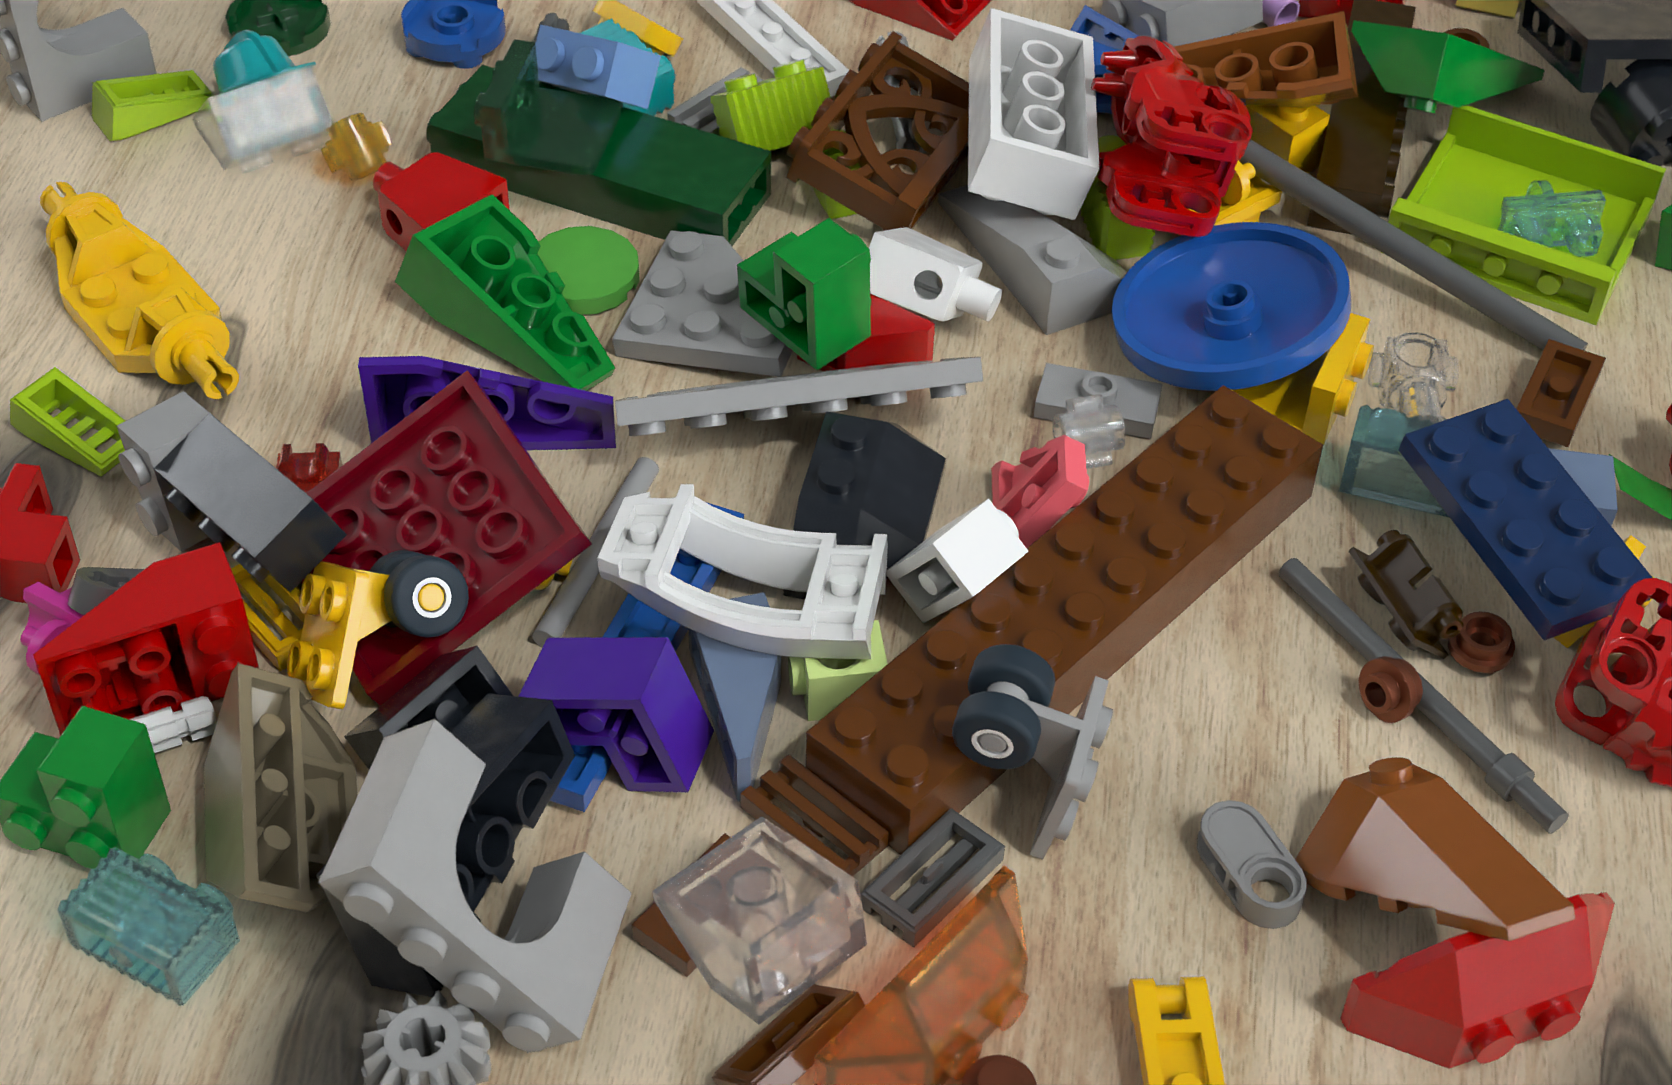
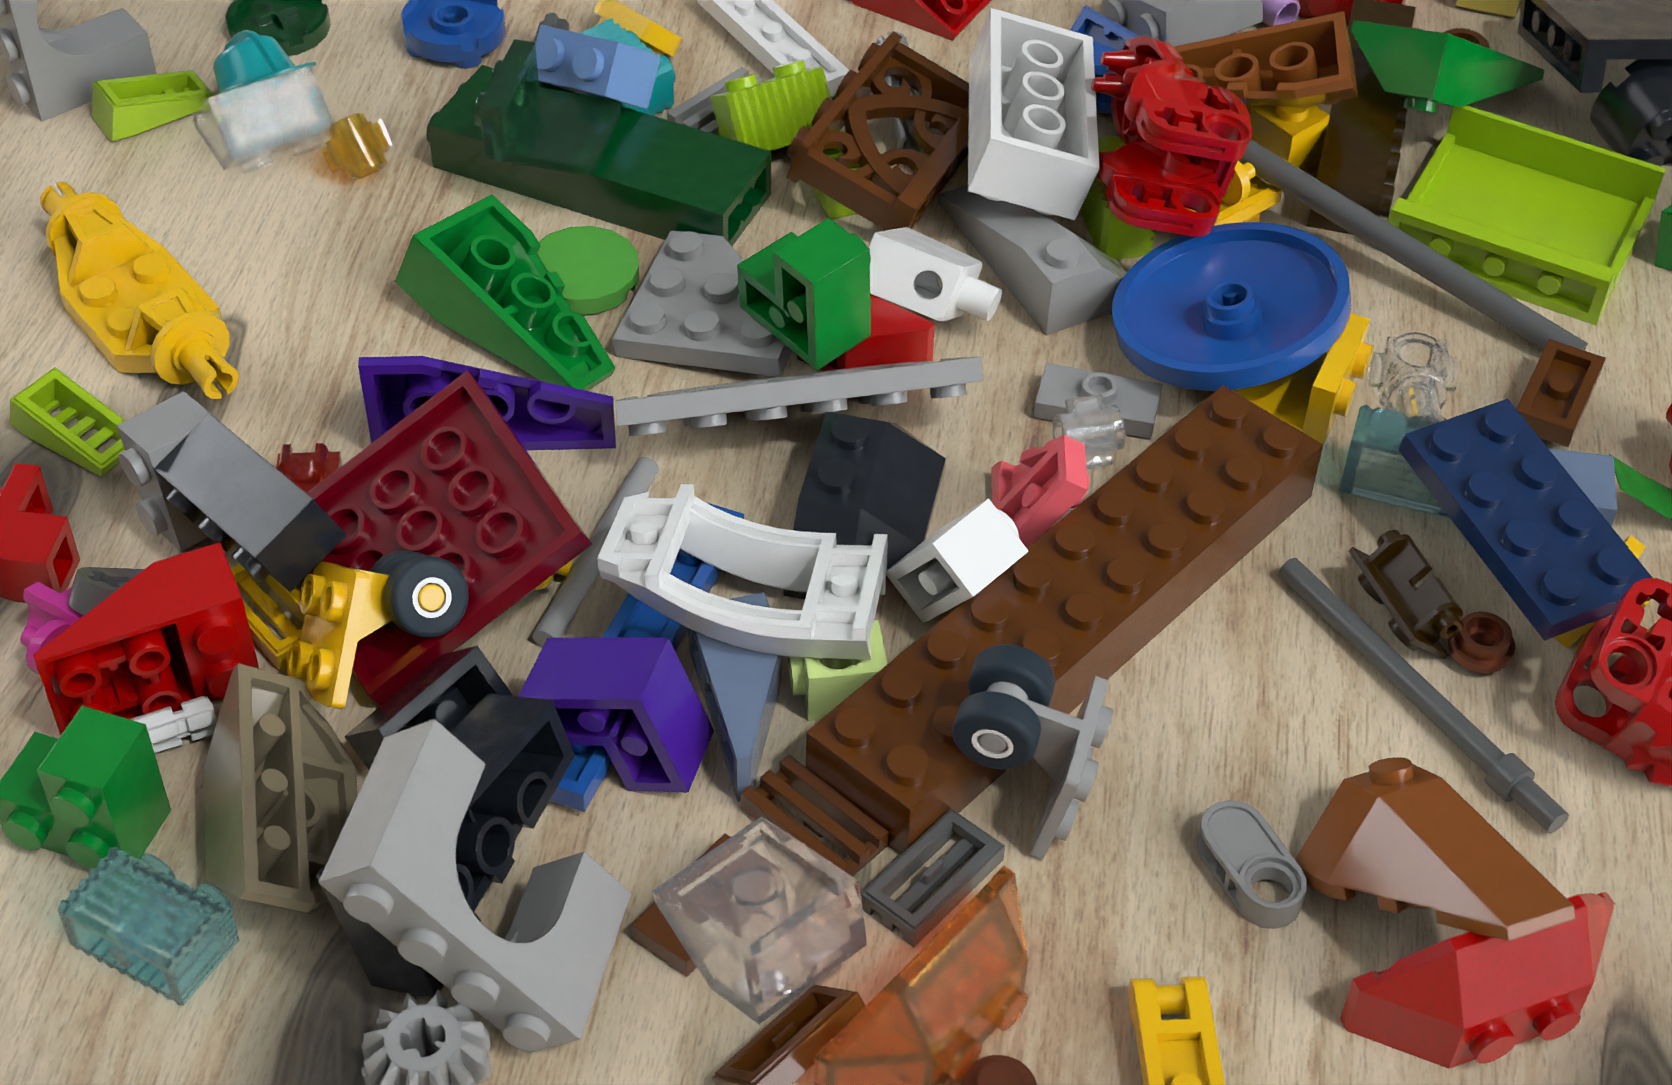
(430, 192): red torso -> none
(1390, 688): copper plate -> none
(1556, 218): clear light blue hips -> none

